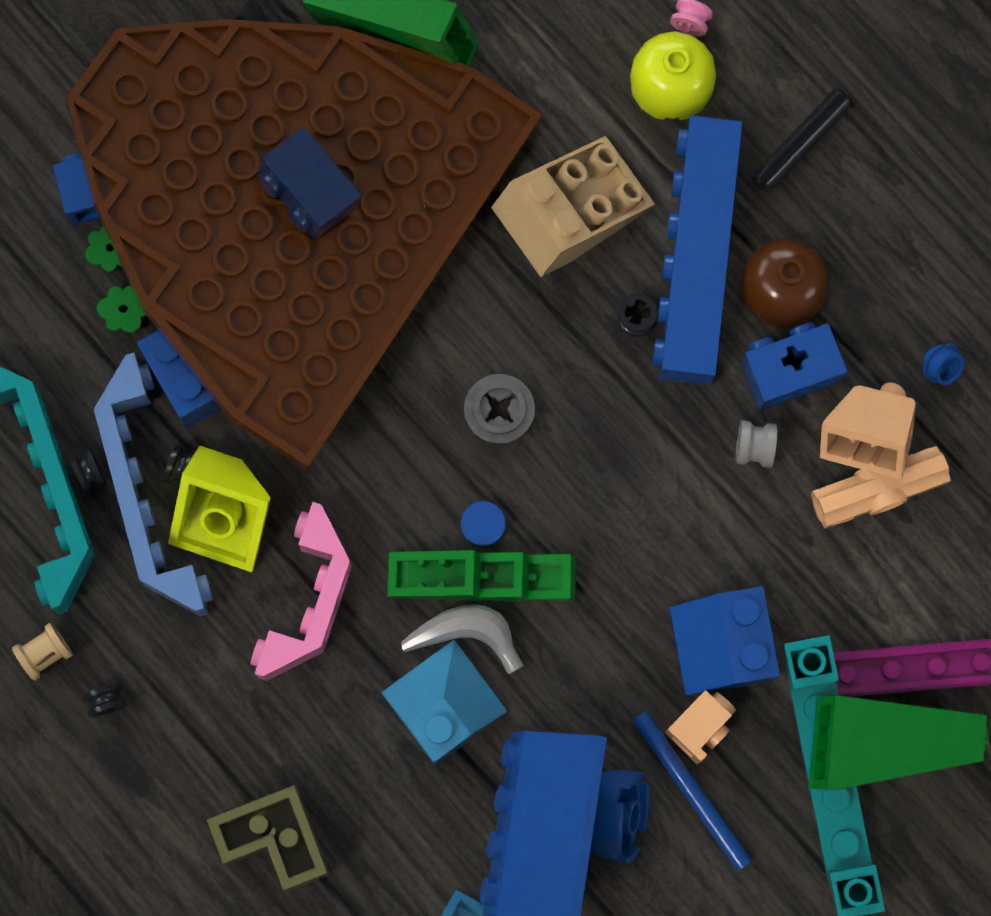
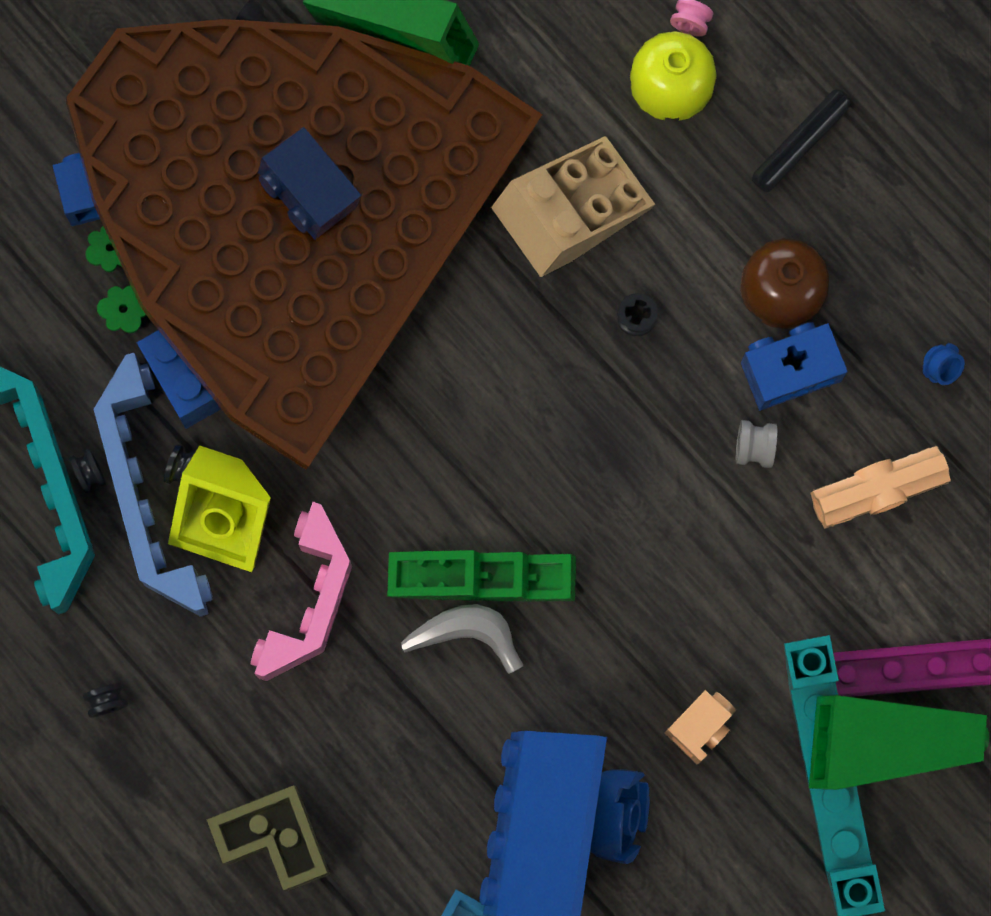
(42, 651): tan bush -> none
(444, 702): dark azure slope -> none
(483, 524): blue tile -> none
(499, 388): flat silver gear -> none
(691, 790): blue bar -> none
(699, 250): blue brick -> none
(724, 641): blue slope -> none
(870, 430): light nougat torso -> none

